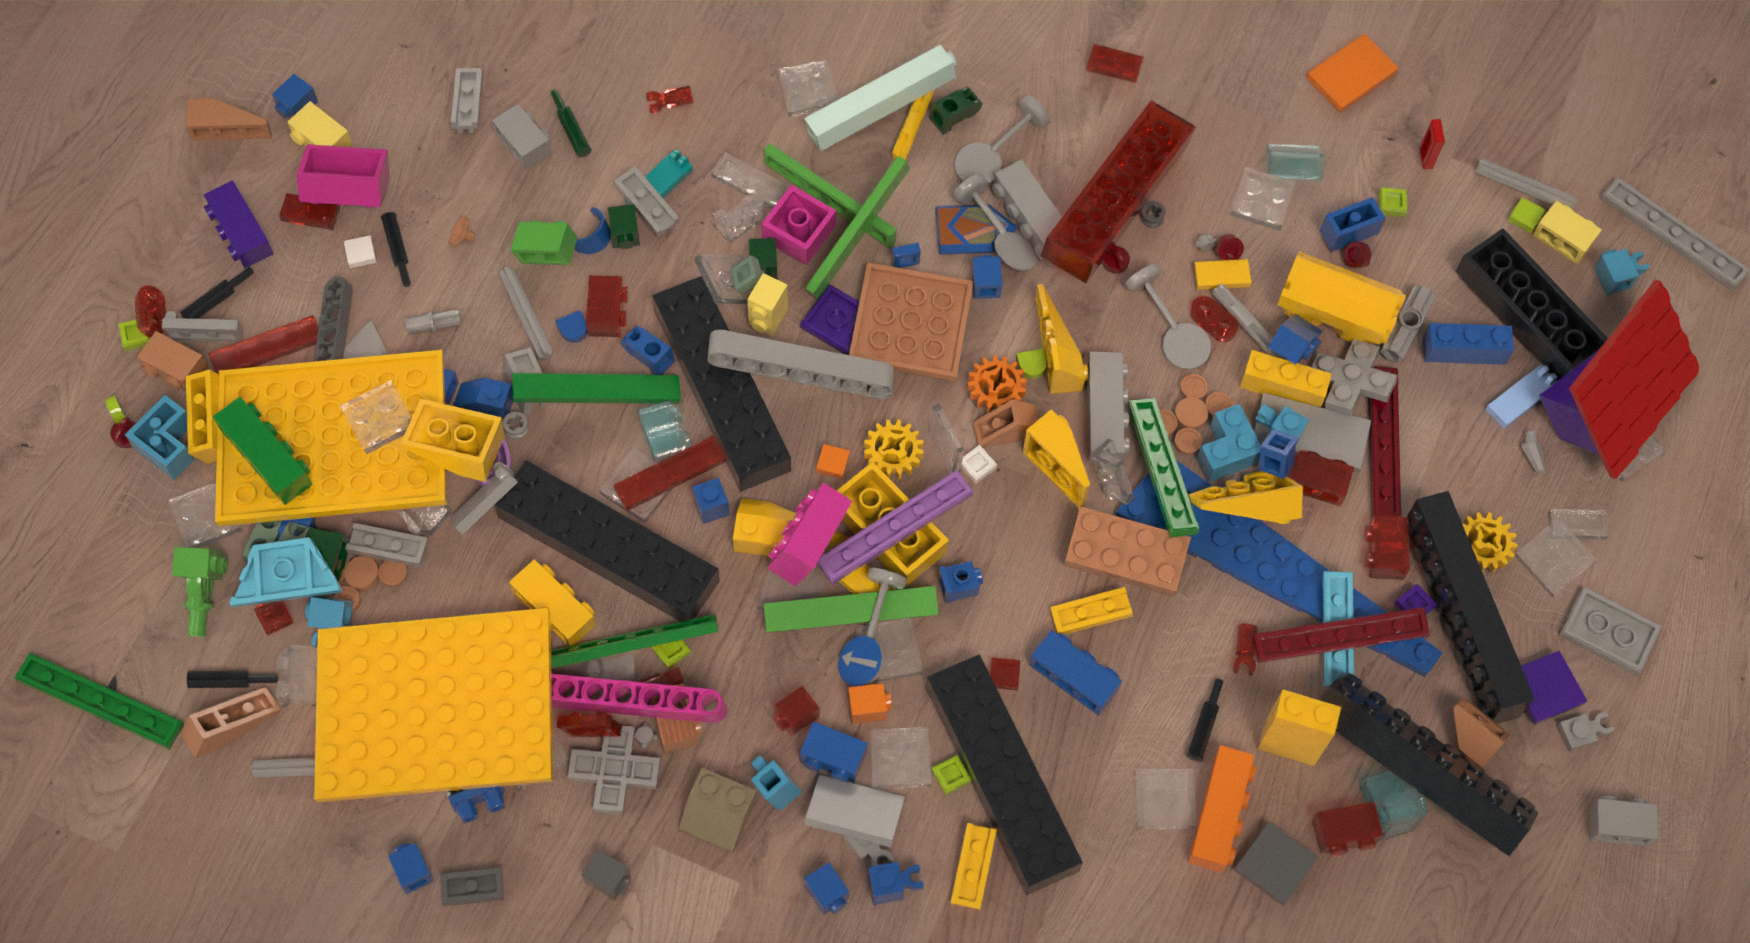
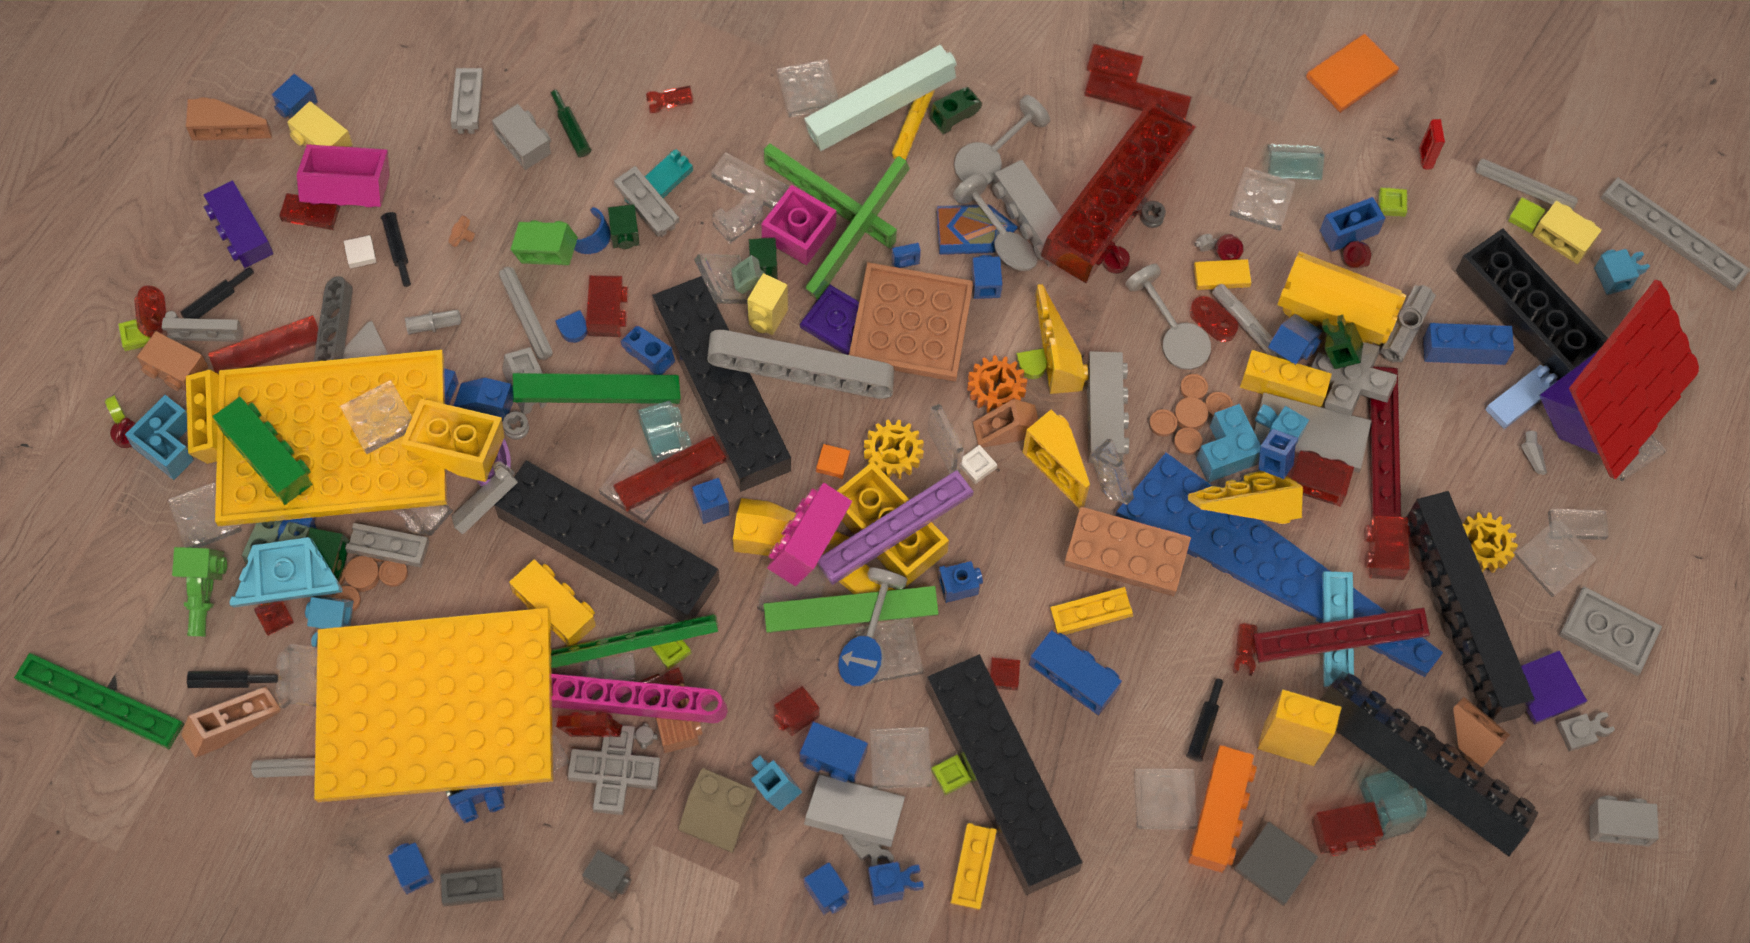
(869, 703): orange brick -> none
(1134, 94): none -> clear red tile
(1163, 467): tile -> none
(1342, 343): none -> dark green brick
(1416, 598): dark purple plate -> none

